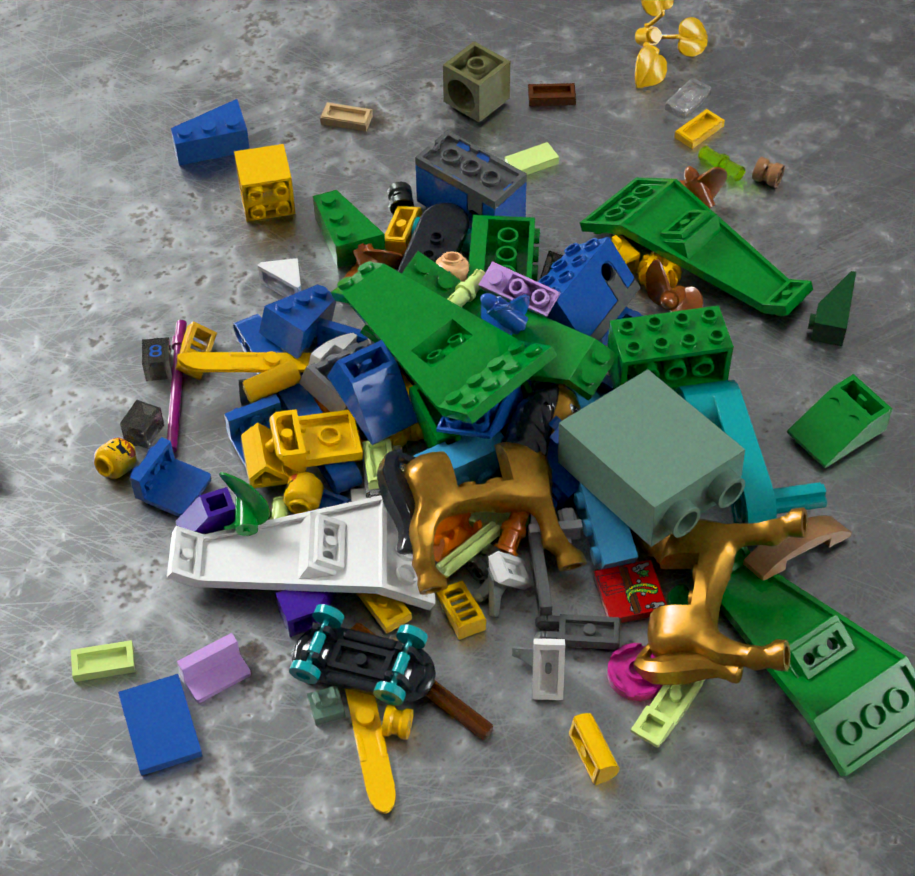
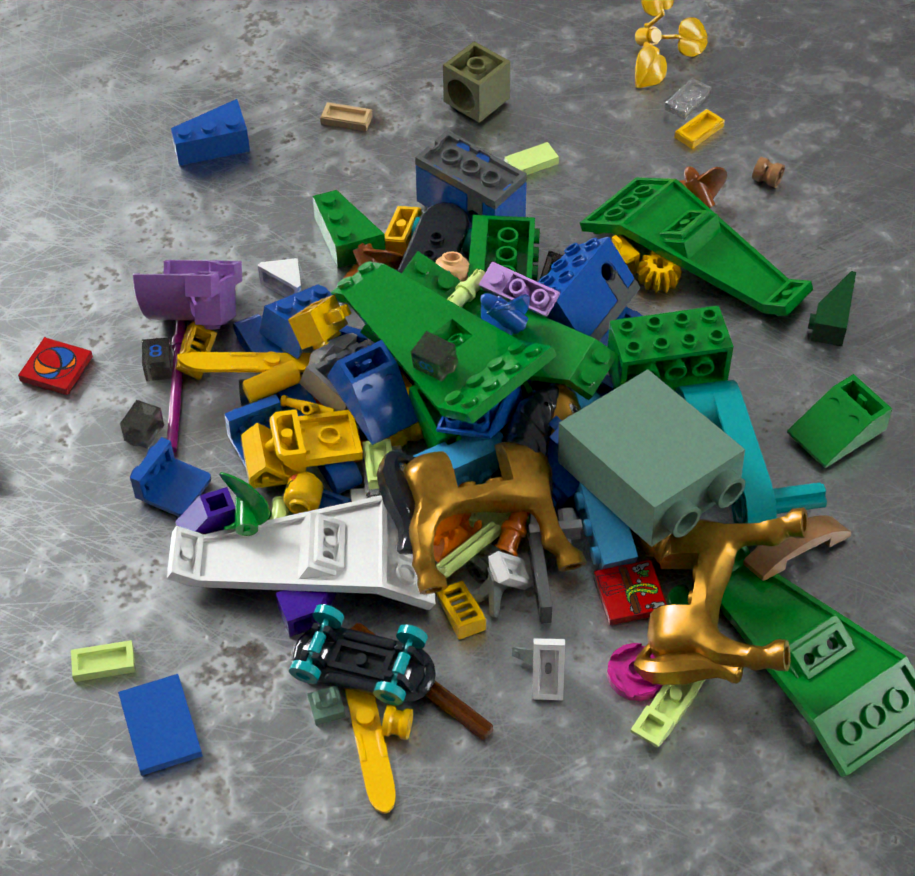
(55, 366): none -> tile
(115, 458): yellow head -> none
(190, 291): none -> medium lavender piece
(213, 668): lavender panel -> none
(265, 182): yellow brick -> none
(306, 407): none -> yellow piece
(319, 322): none -> yellow brick
(386, 611): yellow plate -> none
(400, 195): pearl dark grey wheel -> none
(434, 356): none -> clear smoke brick
(551, 94): reddish brown tile -> none
(581, 630): dark grey hinge -> none
(593, 748): yellow brick -> none
(671, 299): dark orange piece -> none
(721, 160): clear neon green pin -> none

